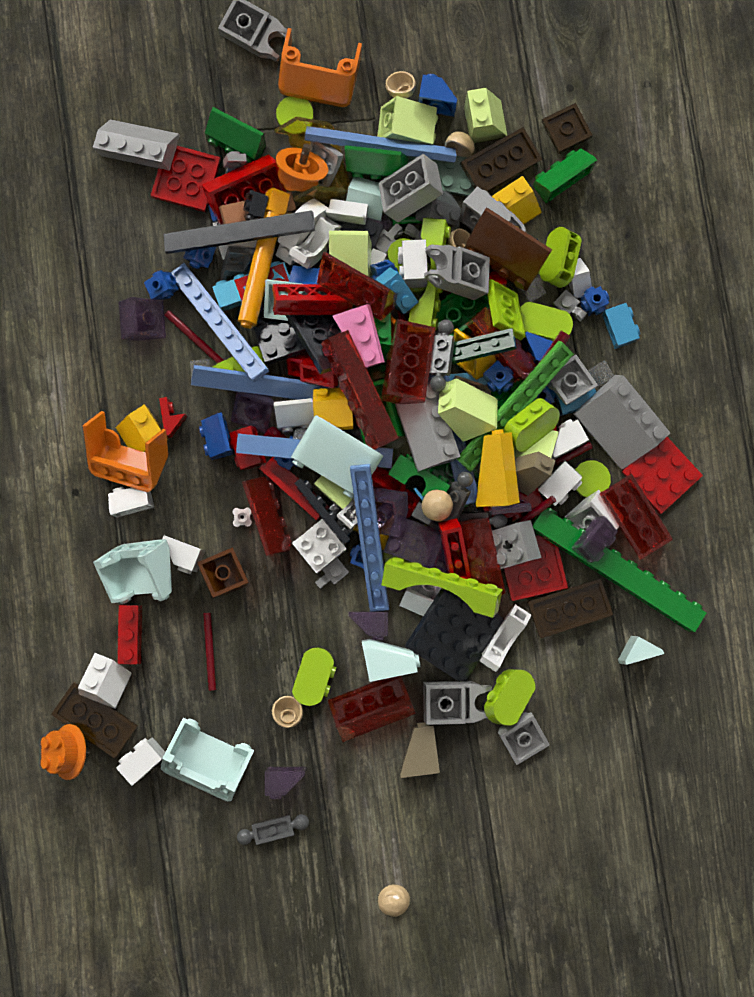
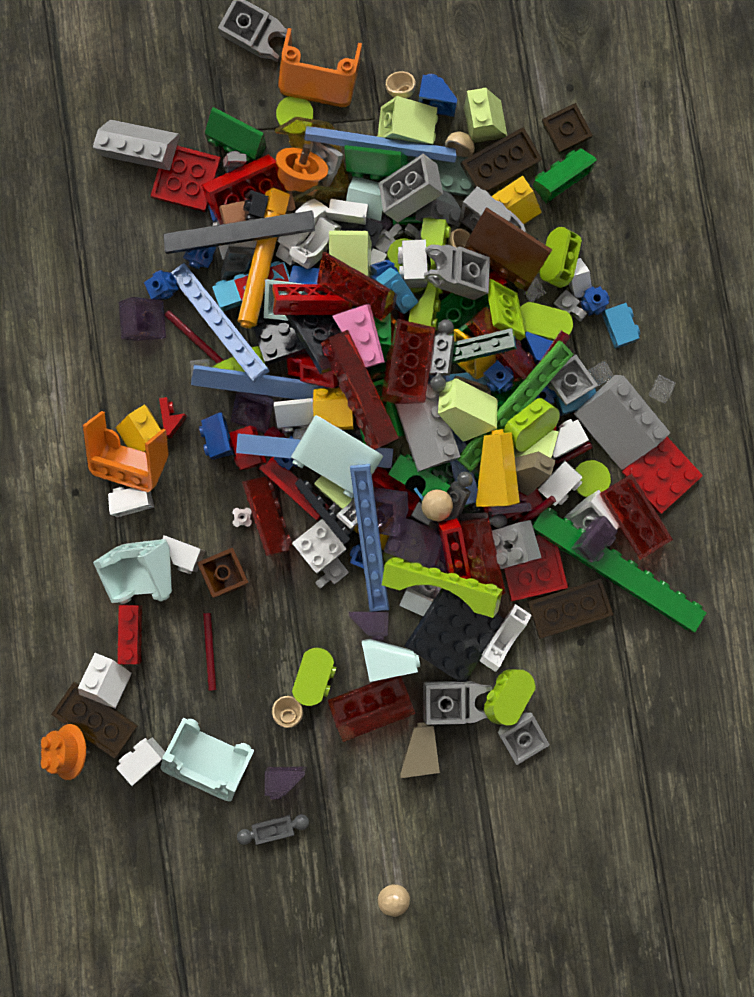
(638, 650): light aqua slope -> none
(662, 389): none -> clear slope

